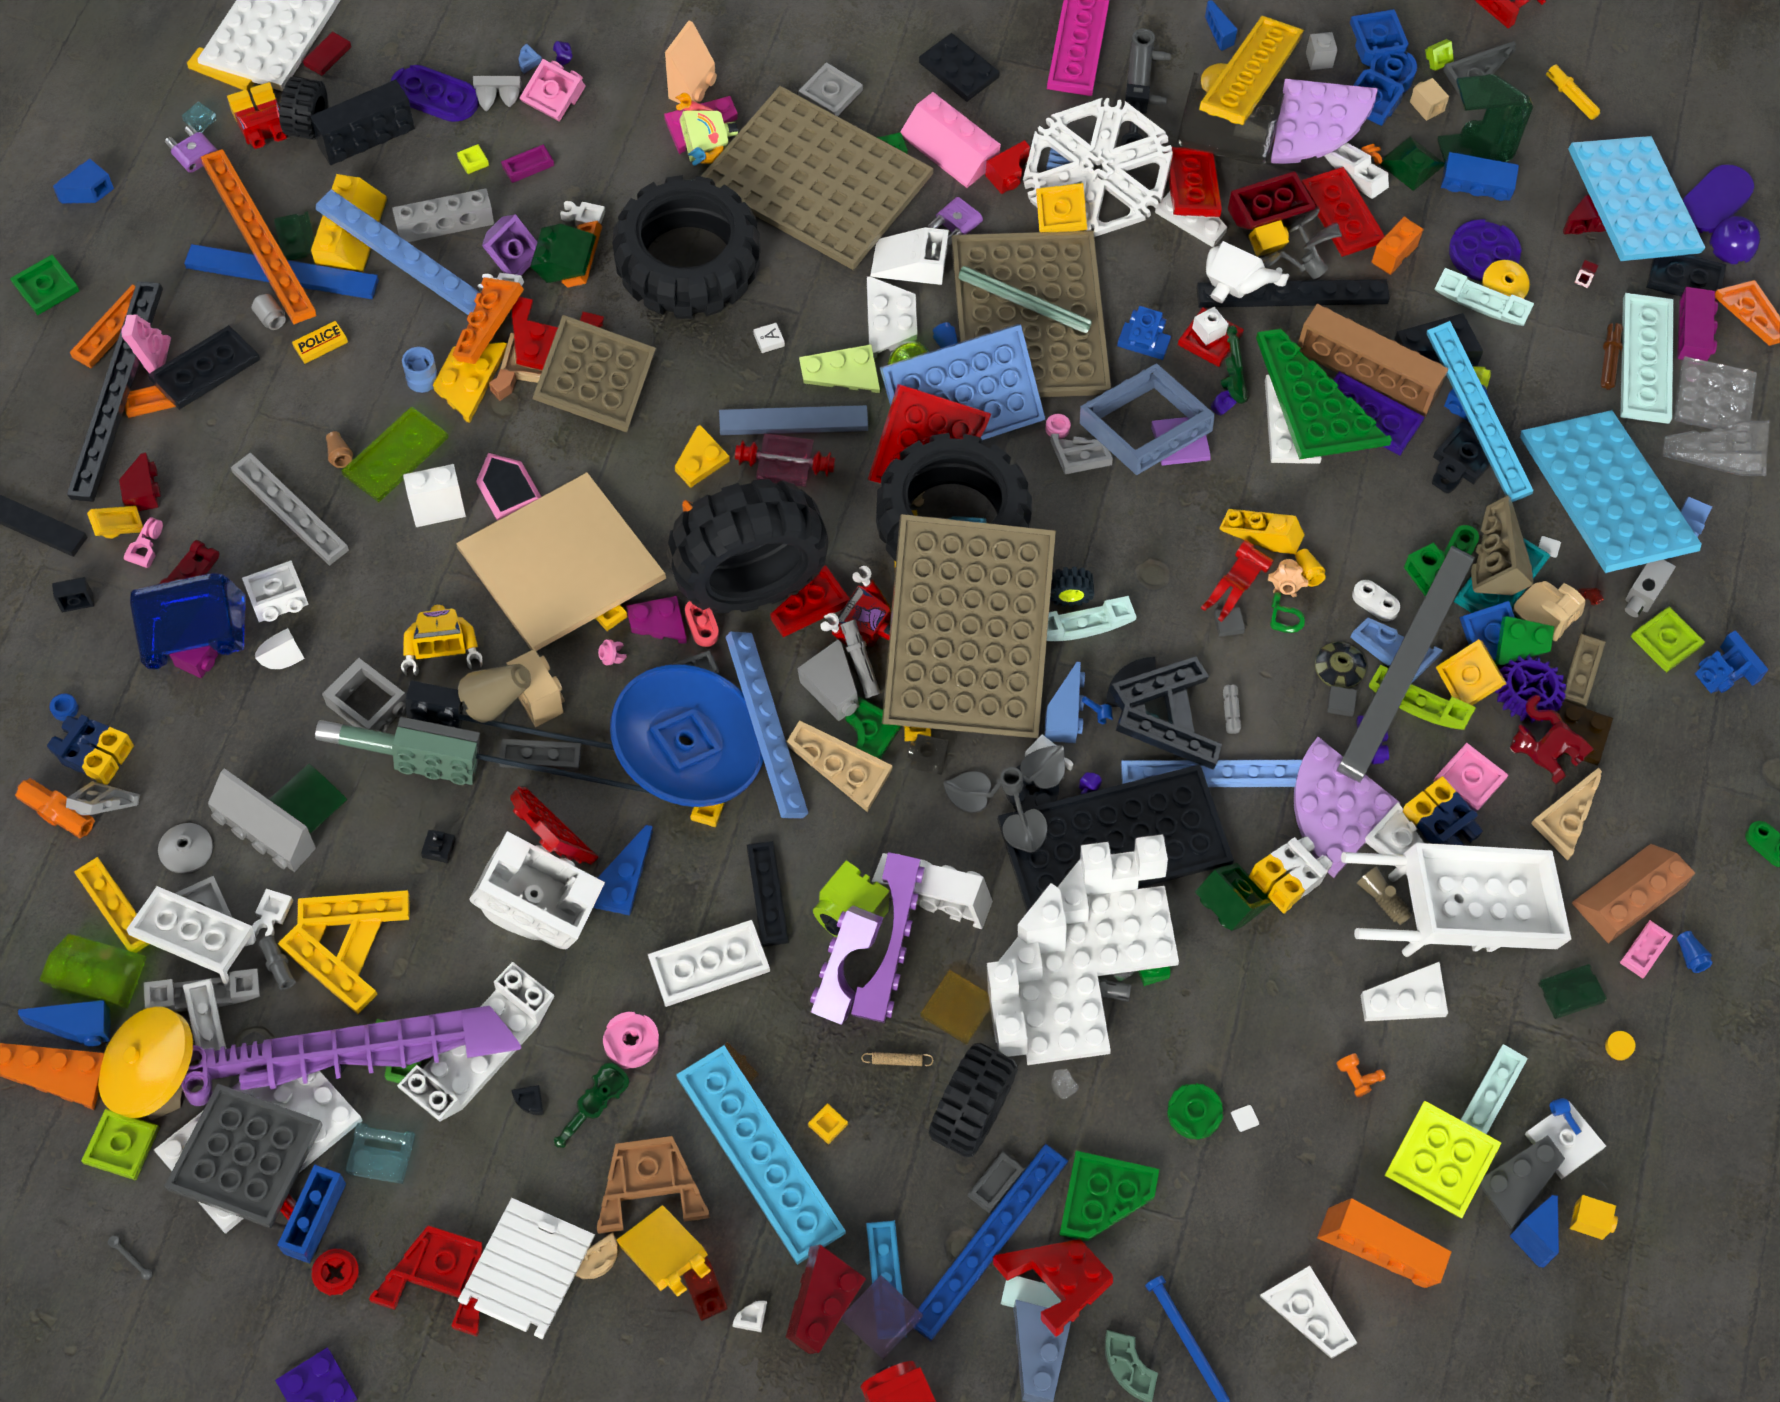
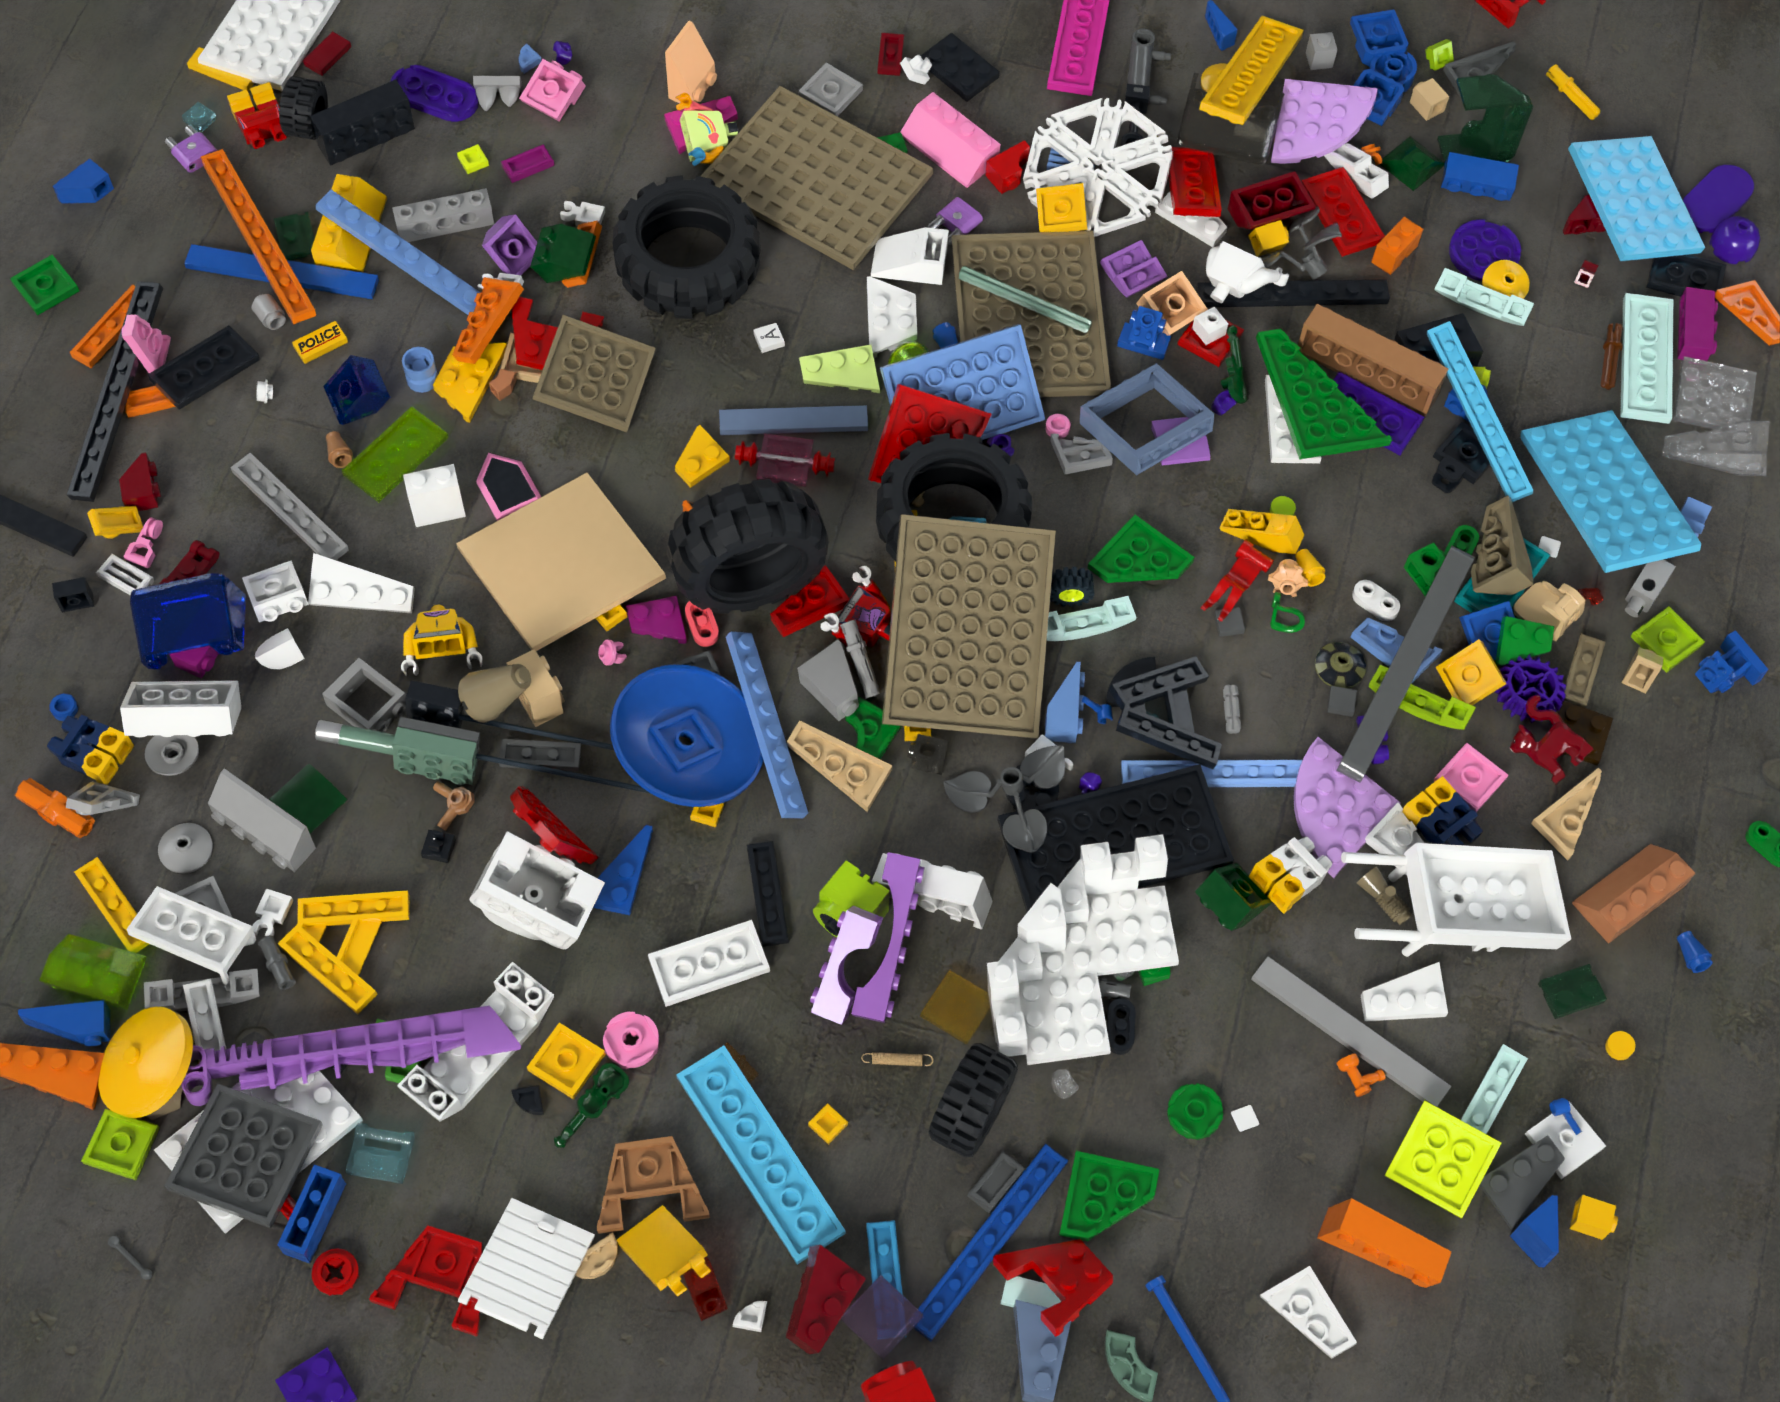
(147, 579): none -> white tile
(162, 748): none -> light grey dish
(181, 708): none -> white brick
(264, 391): none -> white plate
(351, 587): none -> white wing
(356, 390): none -> clear blue slope
(458, 802): none -> medium nougat piece
(566, 1060): none -> yellow plate
(890, 54): none -> dark red plate
(917, 69): none -> white tile
(1002, 440): none -> dark purple plate
(1121, 1028): none -> black plate
(1133, 269): none -> medium lavender slope
(1140, 555): none -> green plate
(1175, 300): none -> light nougat slope
(1283, 505): none -> lime tile
(1350, 1032): none -> light grey tile
(1643, 669): none -> tan slope
(1646, 949): bright pink plate -> none

